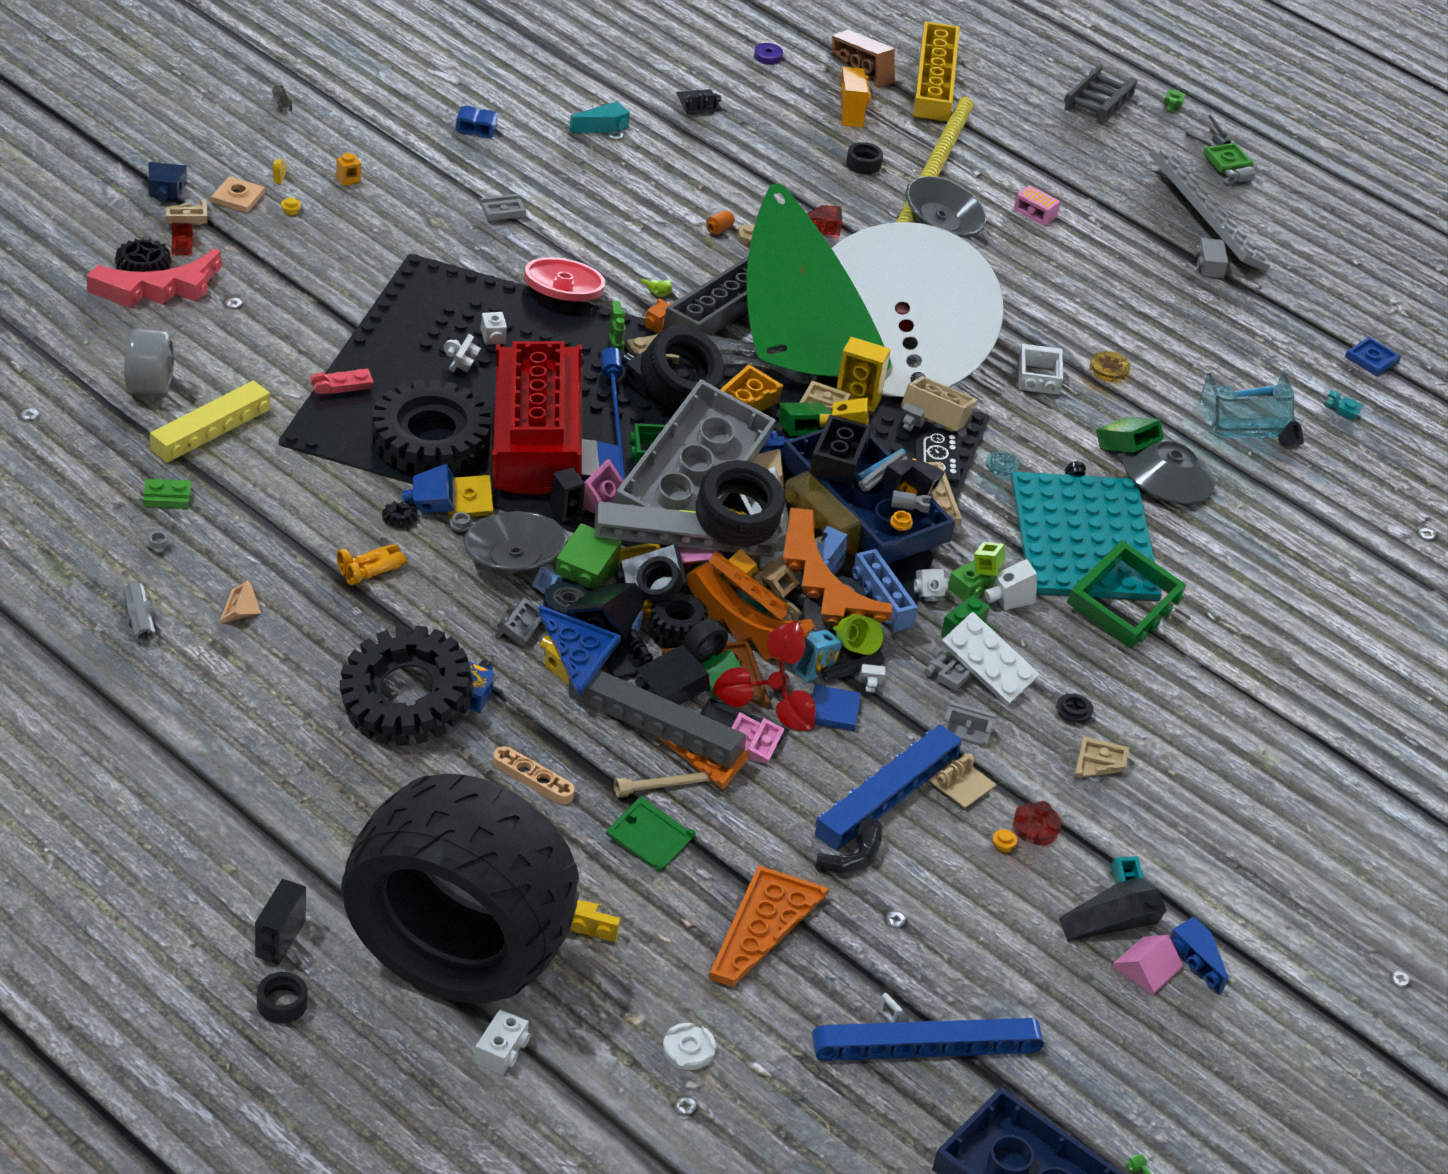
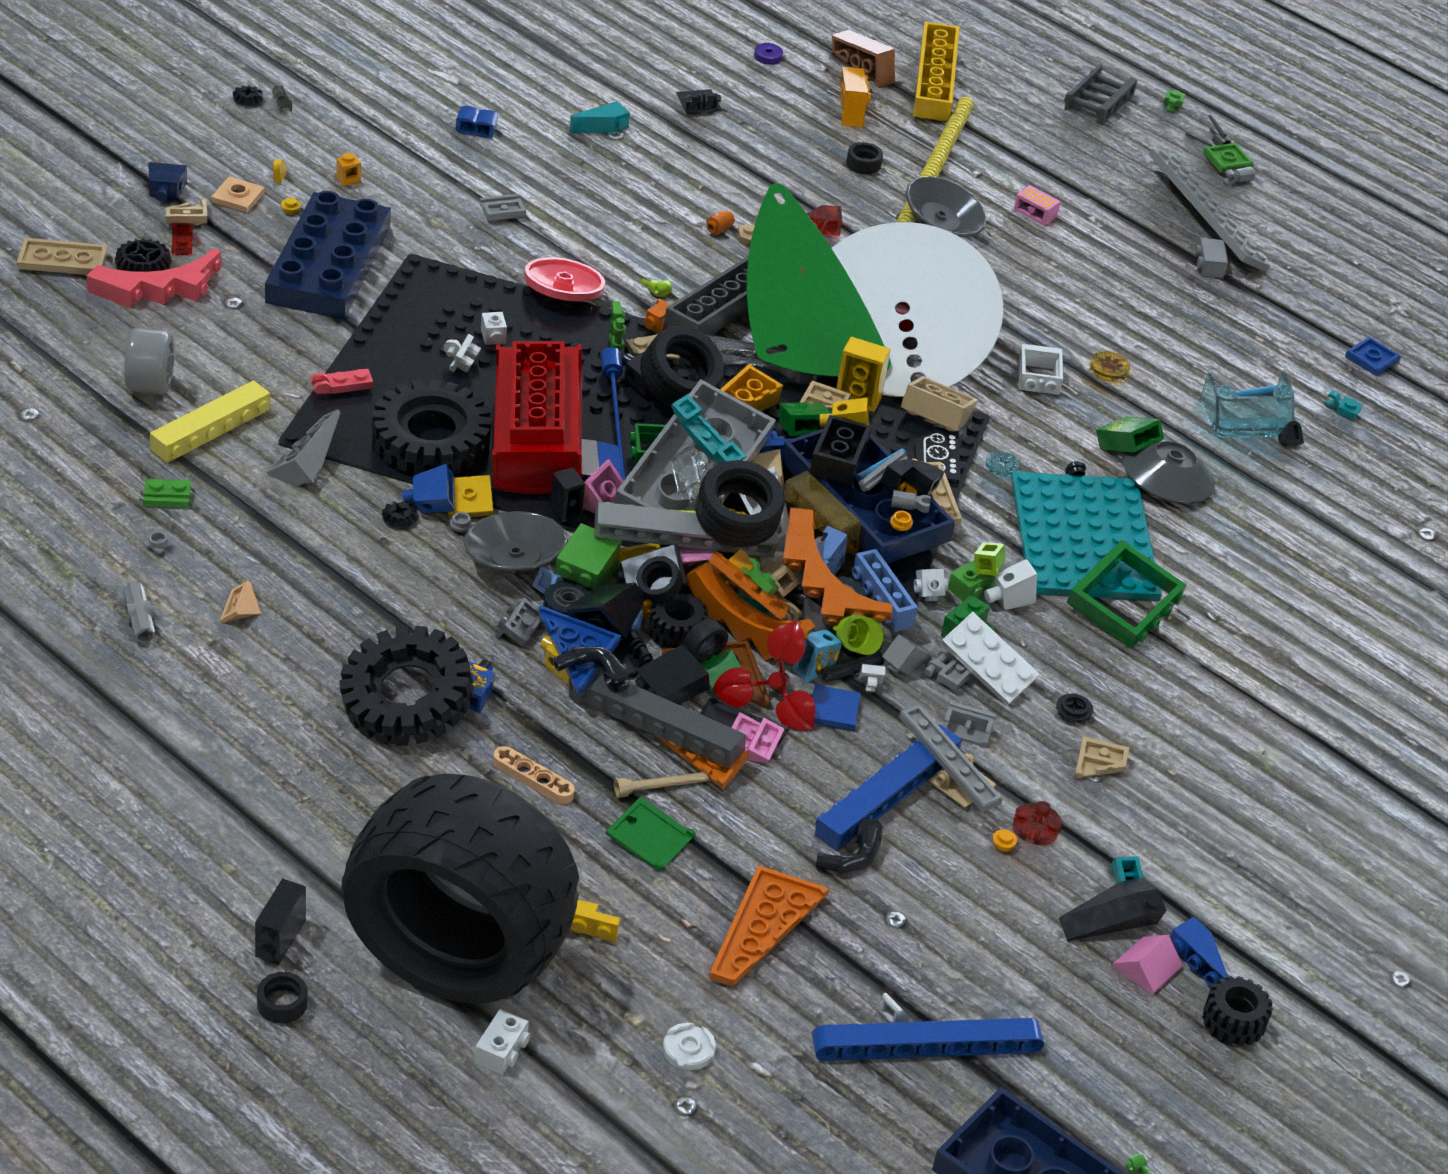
(60, 256): none -> tan plate
(254, 96): none -> black gear
(307, 454): none -> light grey wedge
(328, 255): none -> dark blue plate
(370, 563): light orange piece -> none
(614, 671): none -> black piece
(689, 470): none -> clear slope
(703, 434): none -> teal slope
(763, 580): none -> bright green plate
(905, 655): none -> light grey slope
(912, 416): light grey tile -> none
(951, 758): none -> light grey tile
(1232, 1025): none -> black tyre

